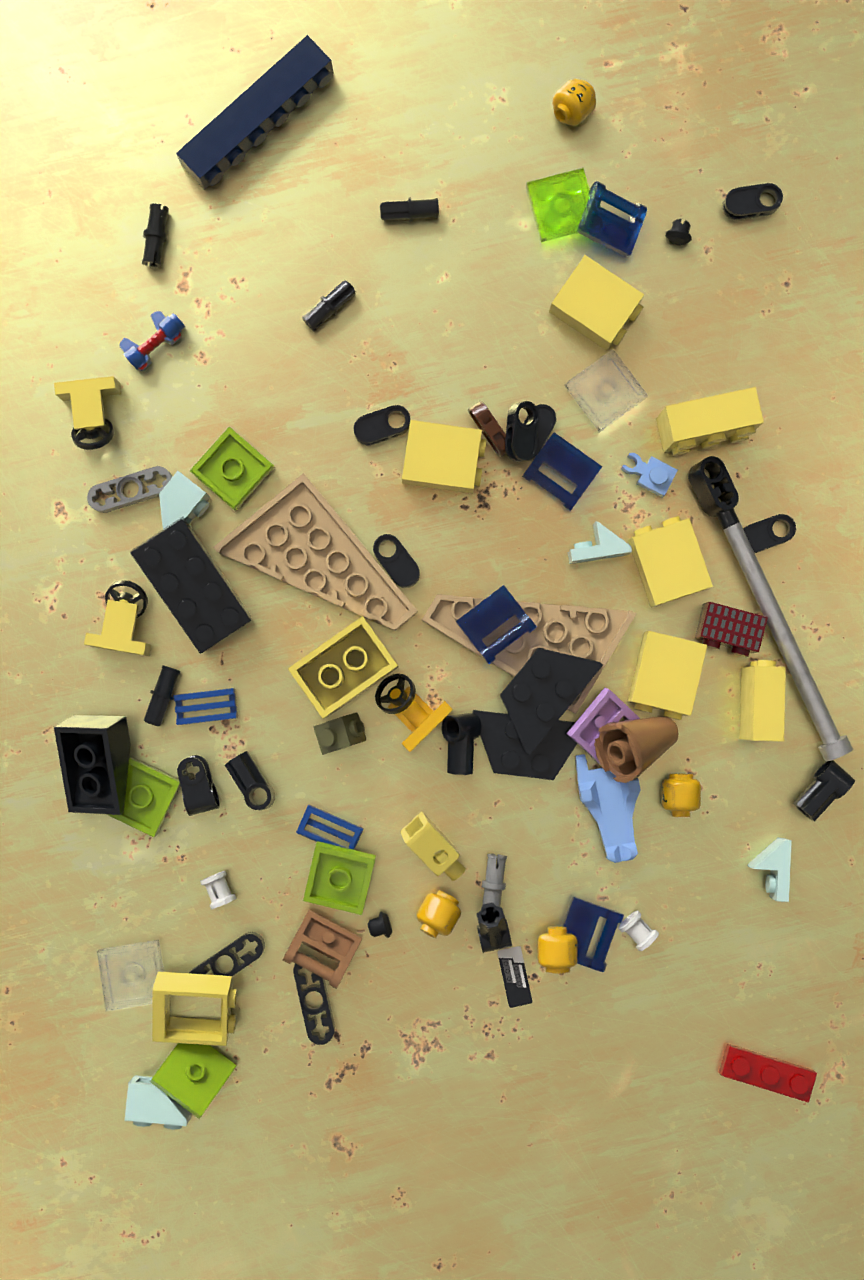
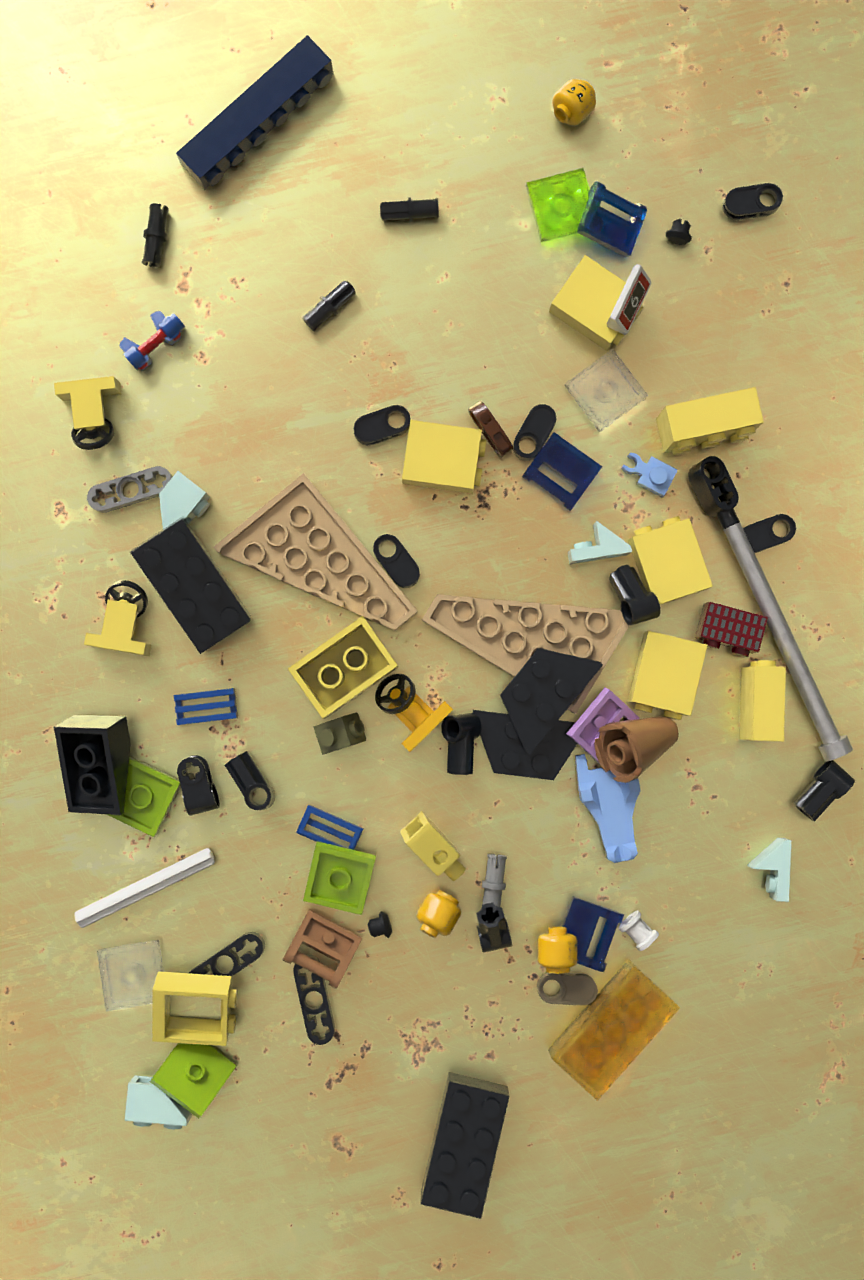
(144, 887): none -> white axle
(161, 696): black axle -> none
(218, 889): white bush -> none
(232, 468): lime plate -> none
(464, 1145): none -> black brick
(489, 616): clear blue plate -> none
(514, 976): sticker -> none
(522, 438): black piece -> none
(574, 988): none -> dark tan piece
(613, 1030): none -> clear yellow brick
(630, 300): none -> slope
(636, 602): none -> black piece
(681, 794): yellow head -> none
(767, 1073): red plate -> none

